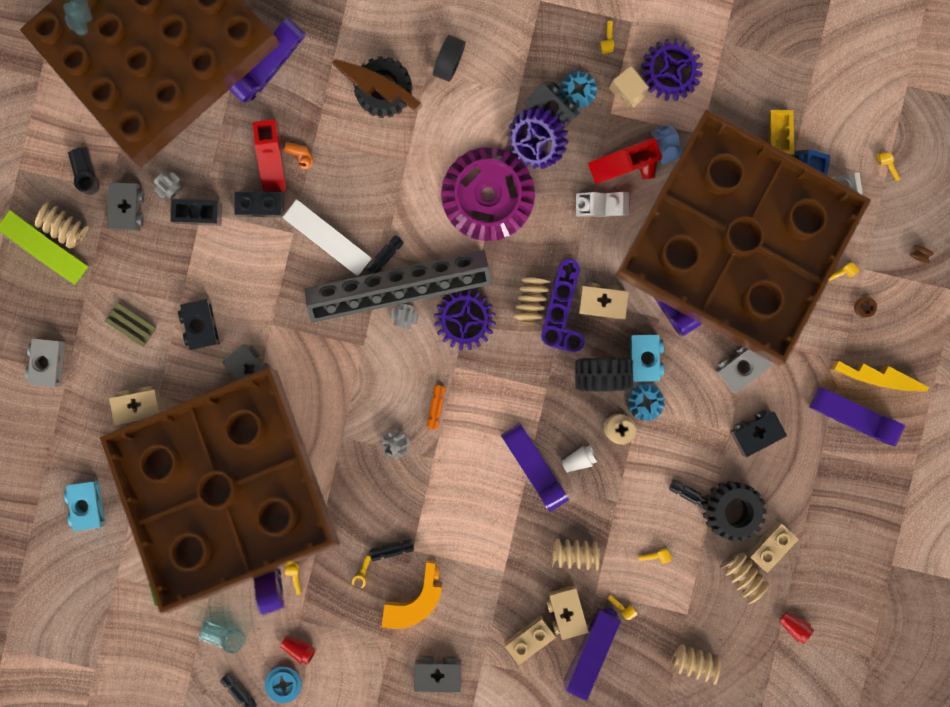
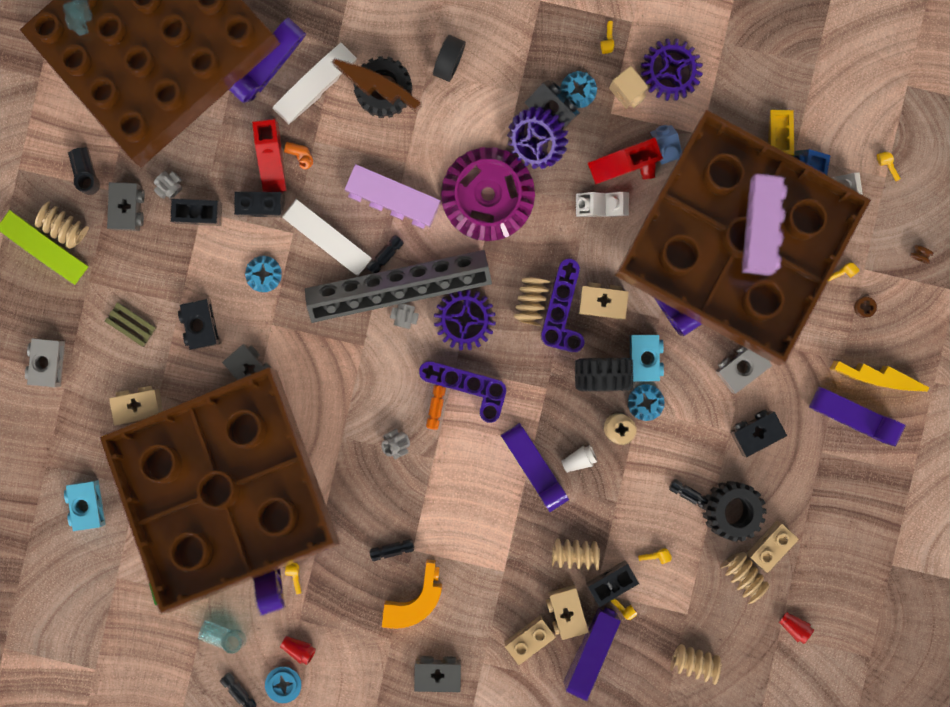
(270, 281): none -> dark azure gear
(312, 85): none -> white slope
(362, 573): yellow hand -> none
(393, 196): none -> lavender brick
(461, 385): none -> dark purple beam
(612, 583): none -> black brick
(764, 225): none -> lavender brick

